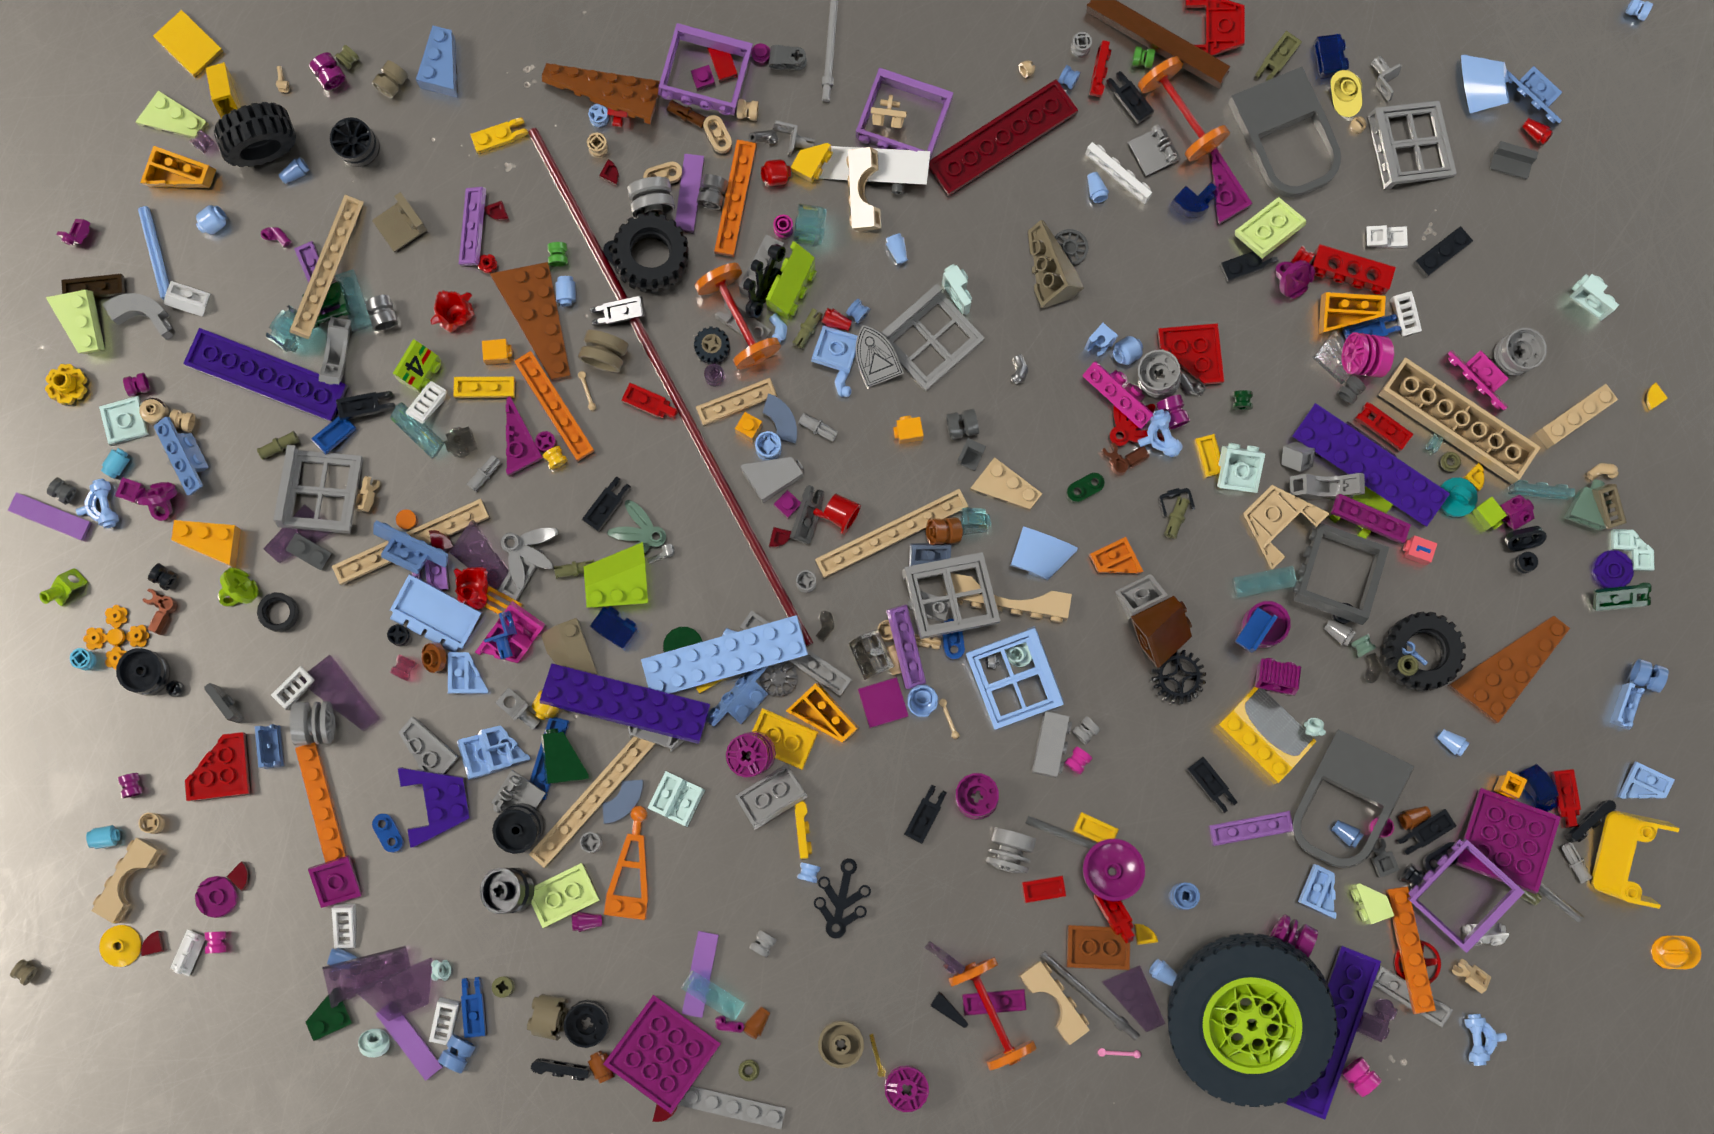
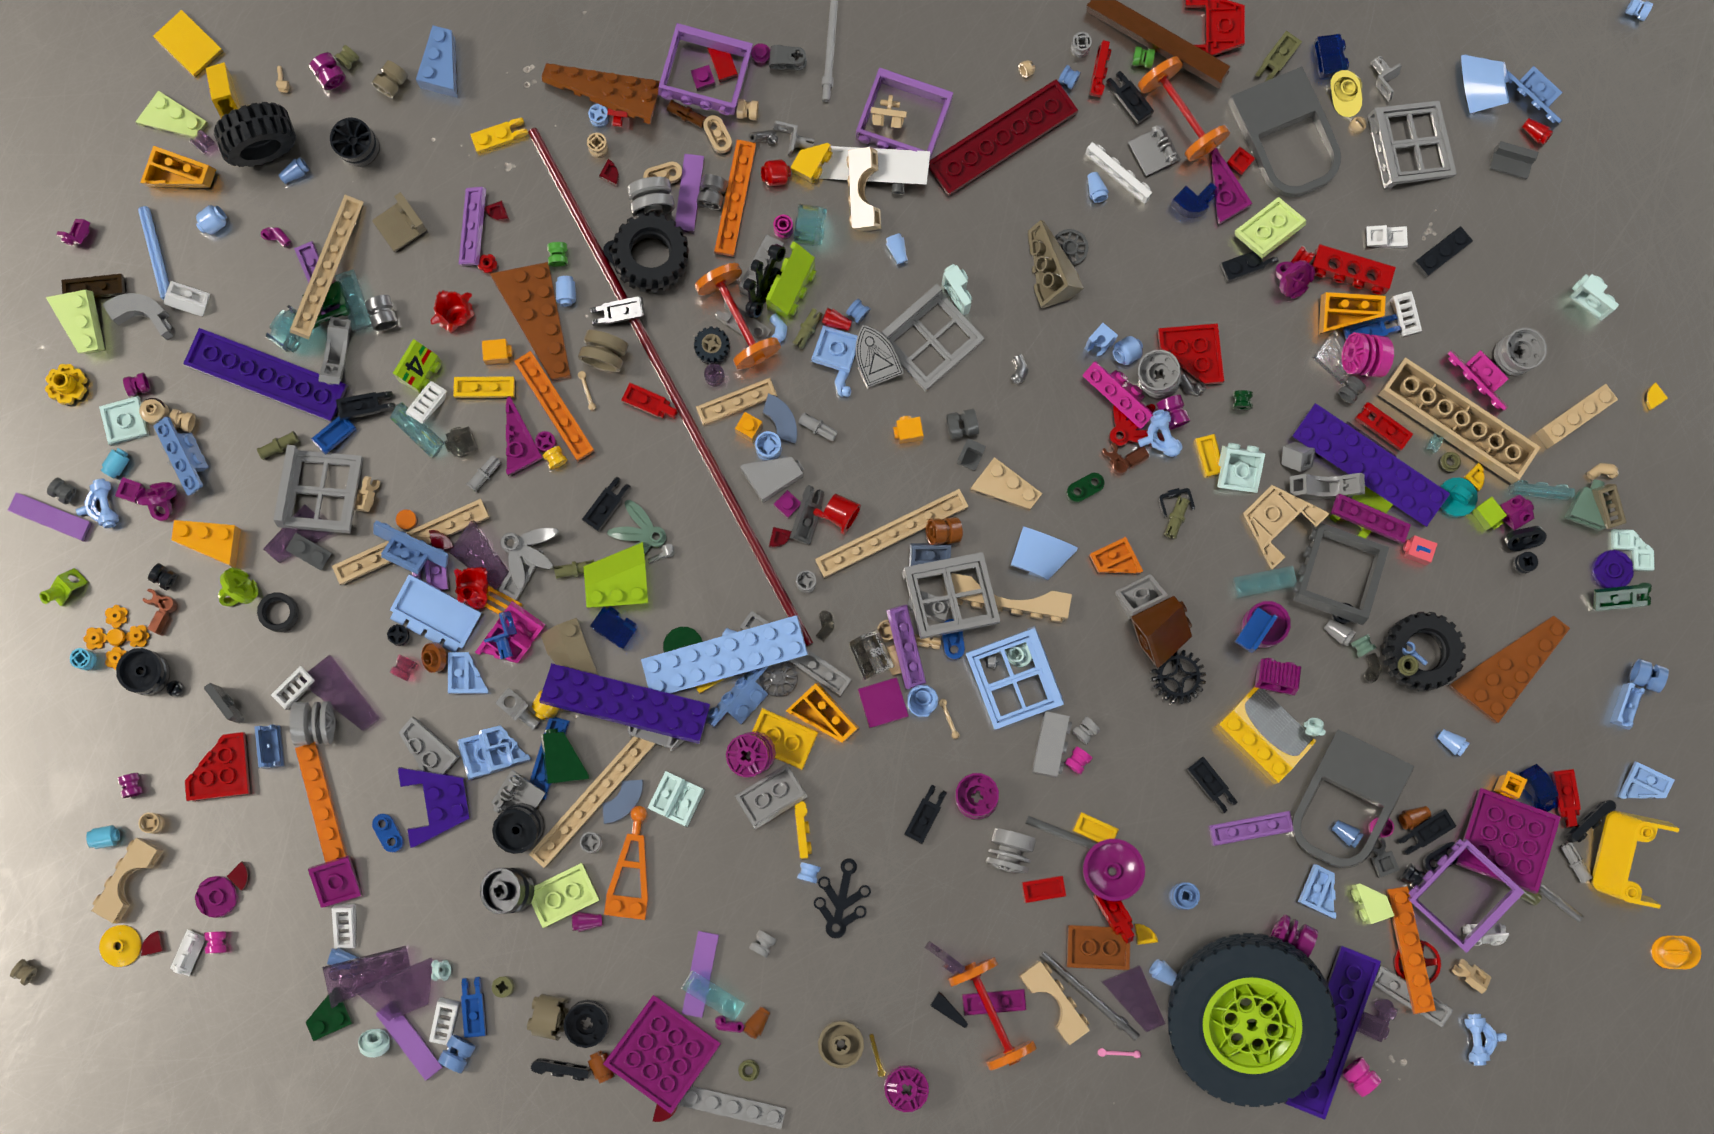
(974, 520): clear light blue slope -> none
(1240, 160): none -> red plate

